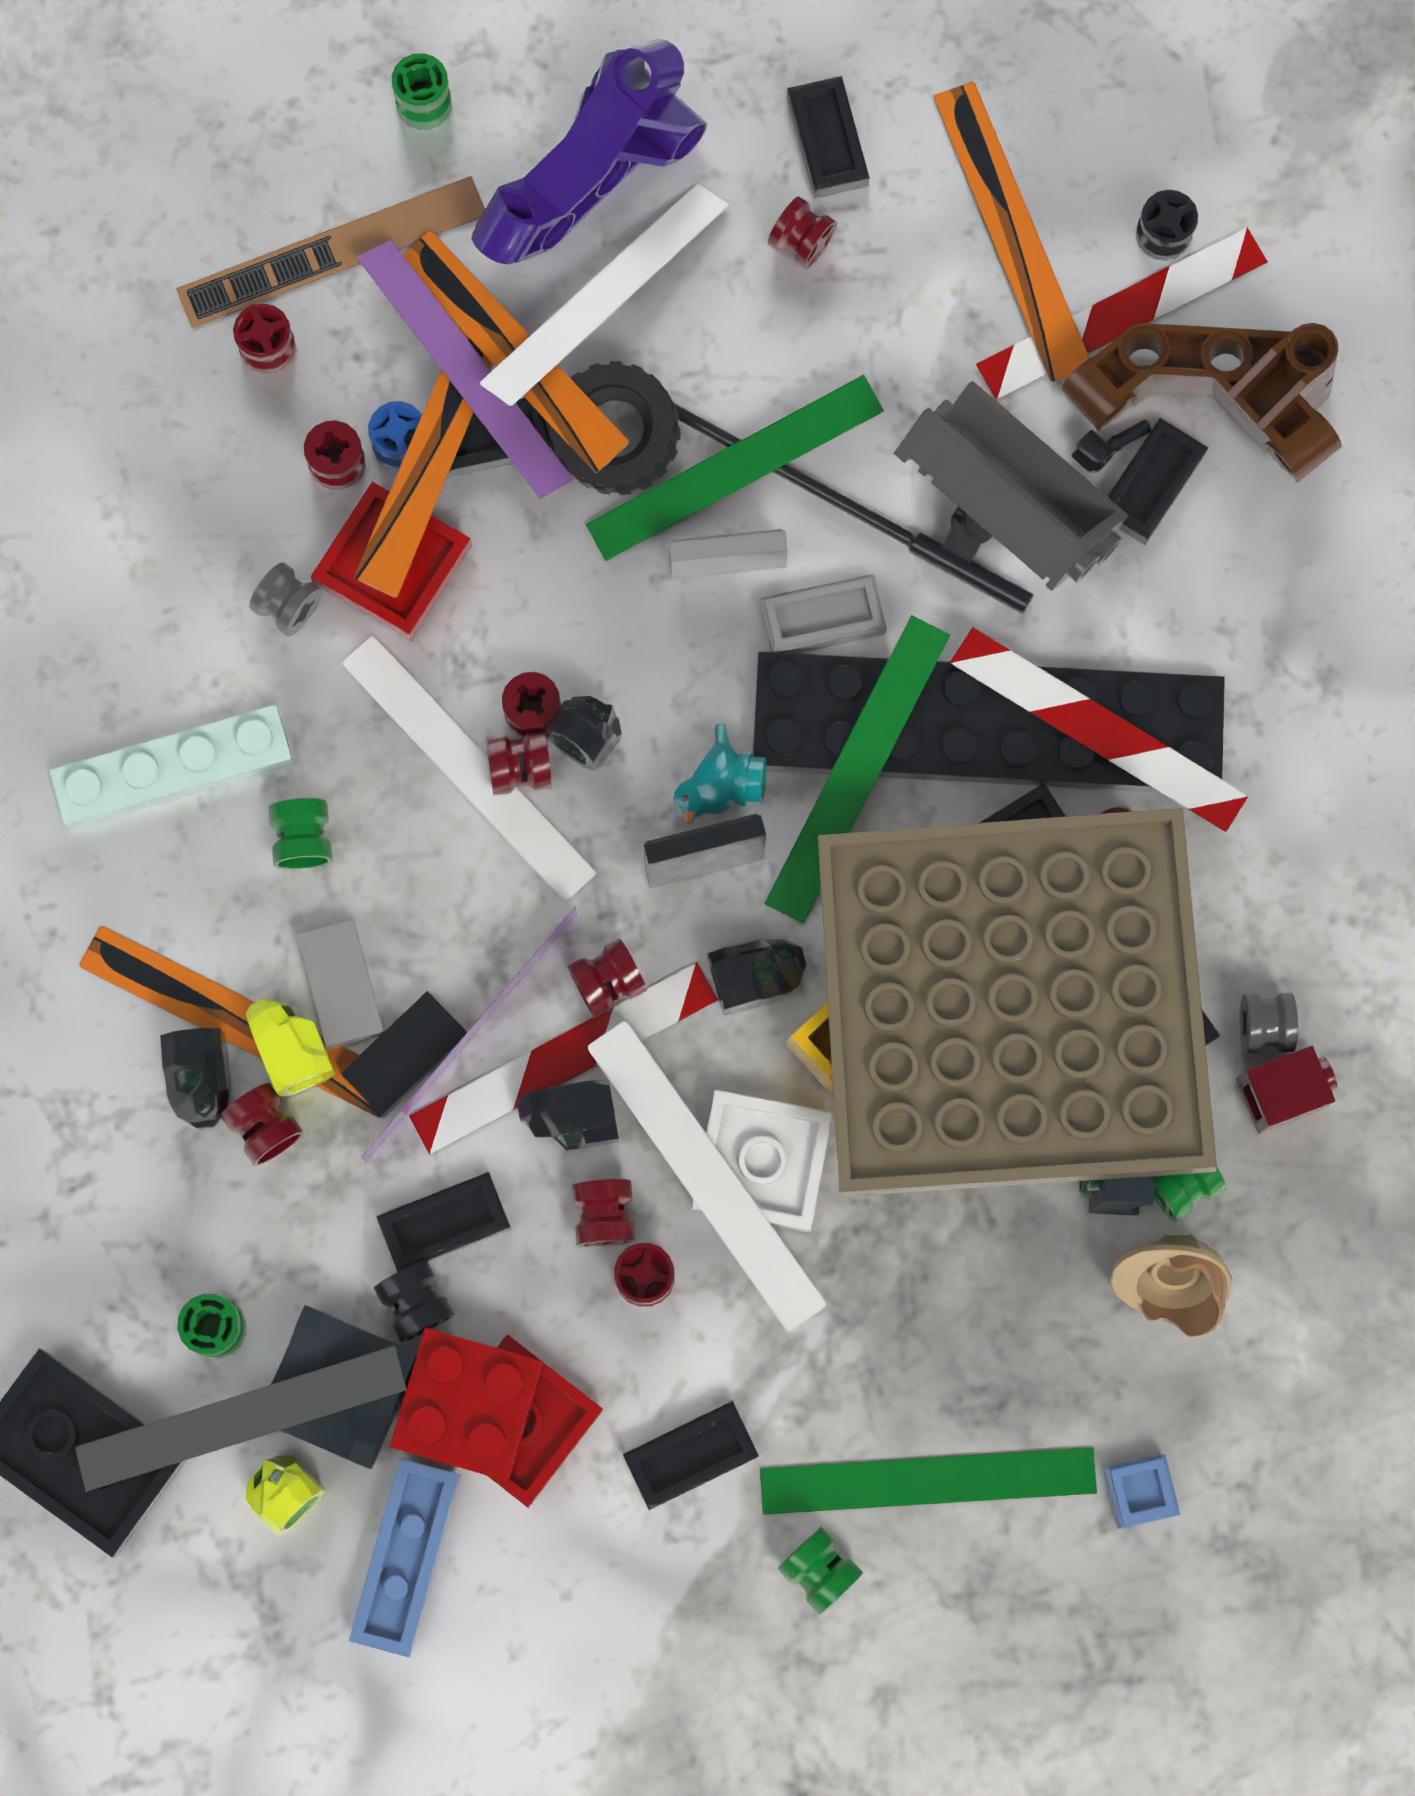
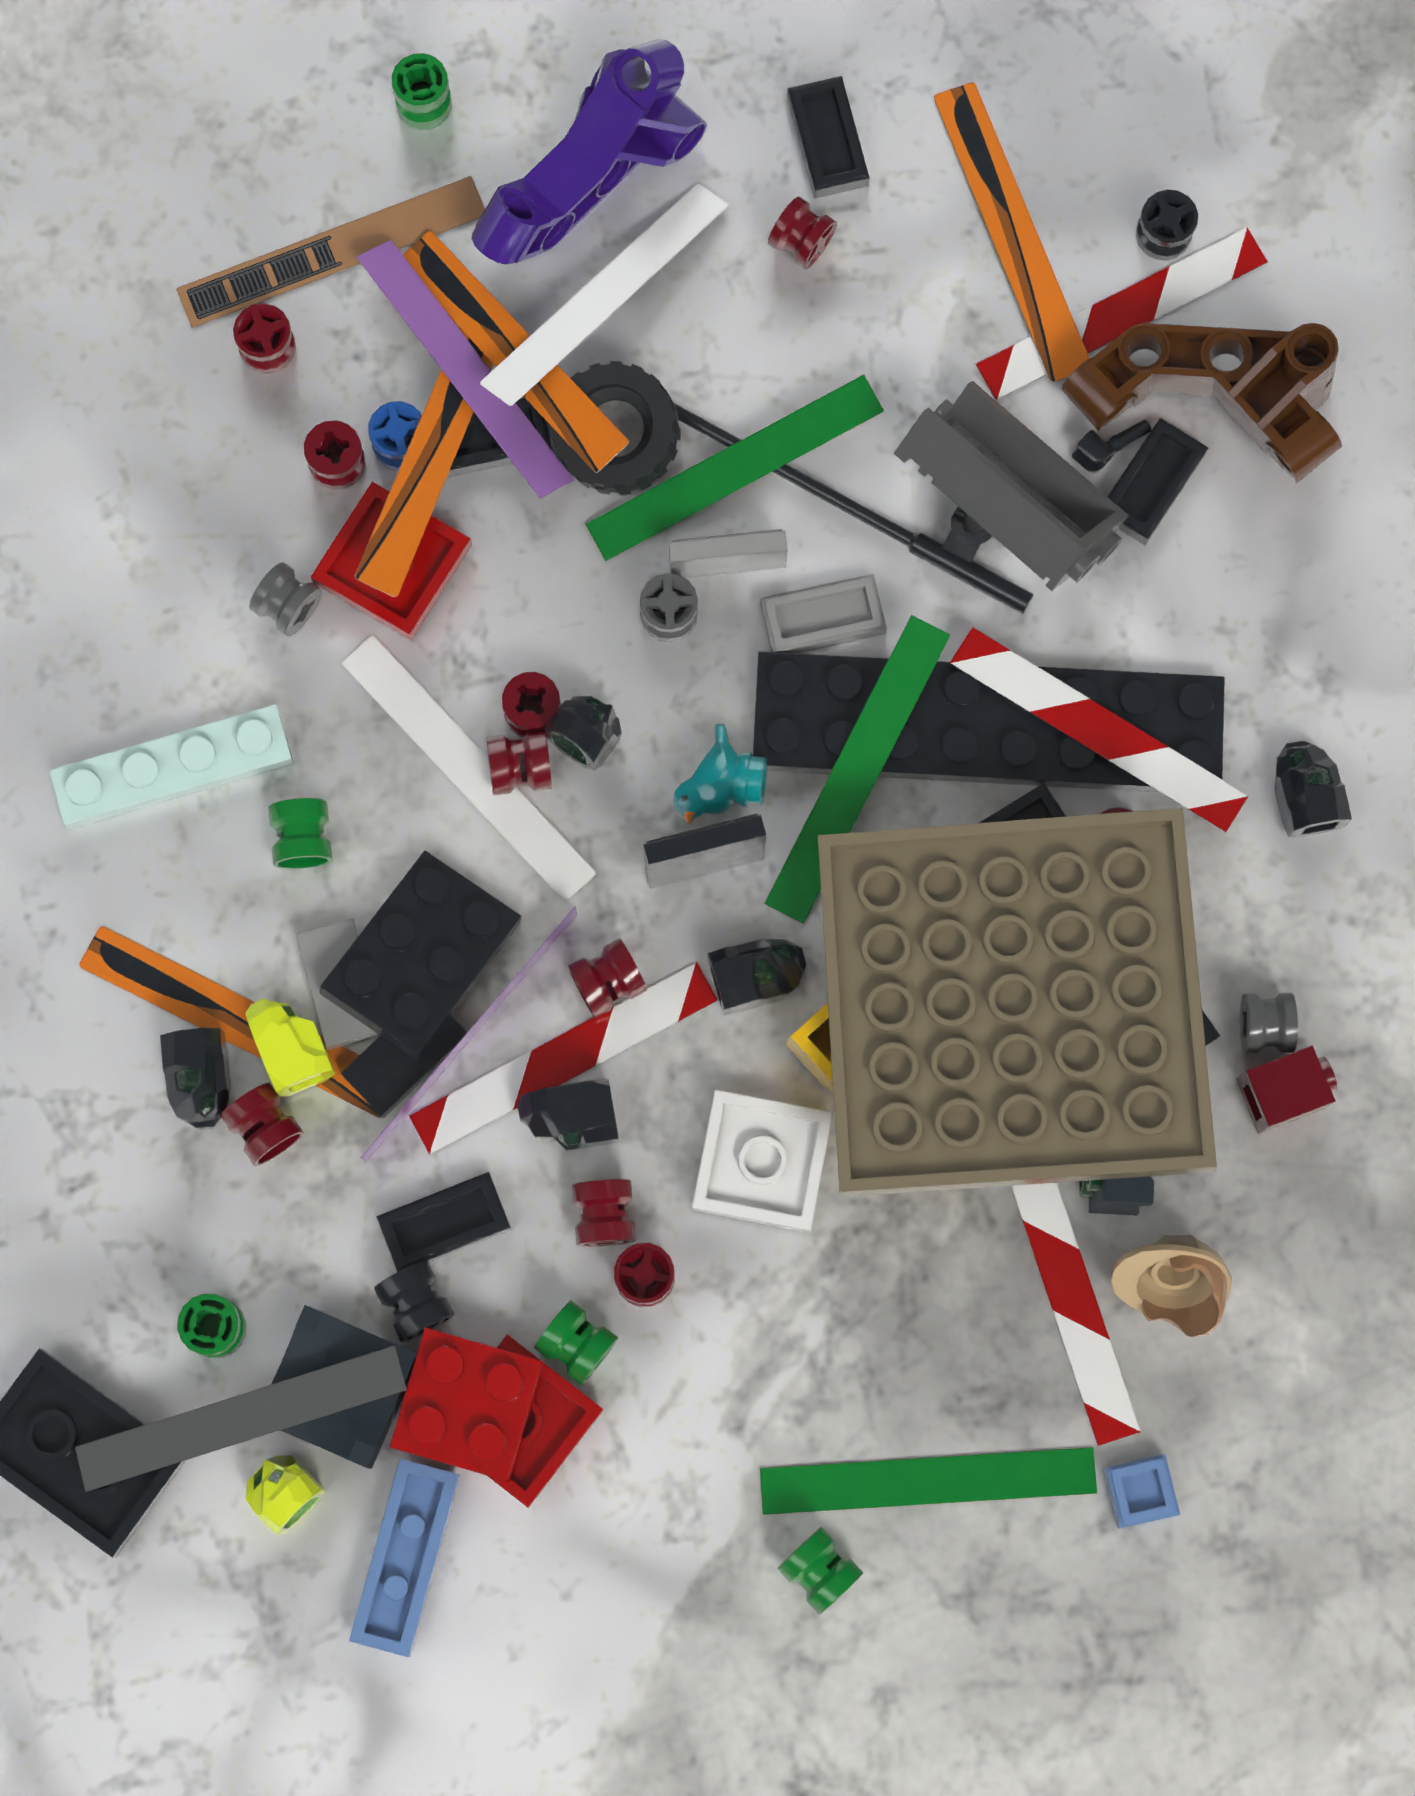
(420, 955): none -> black plate
(576, 1342): none -> green wheel
(668, 594): none -> dark grey wheel
(690, 1455): black tile -> none
(707, 1176): white sticker -> none
(1076, 1312): none -> sticker
(1178, 1192): green wheel -> none
(1309, 791): none -> black rock

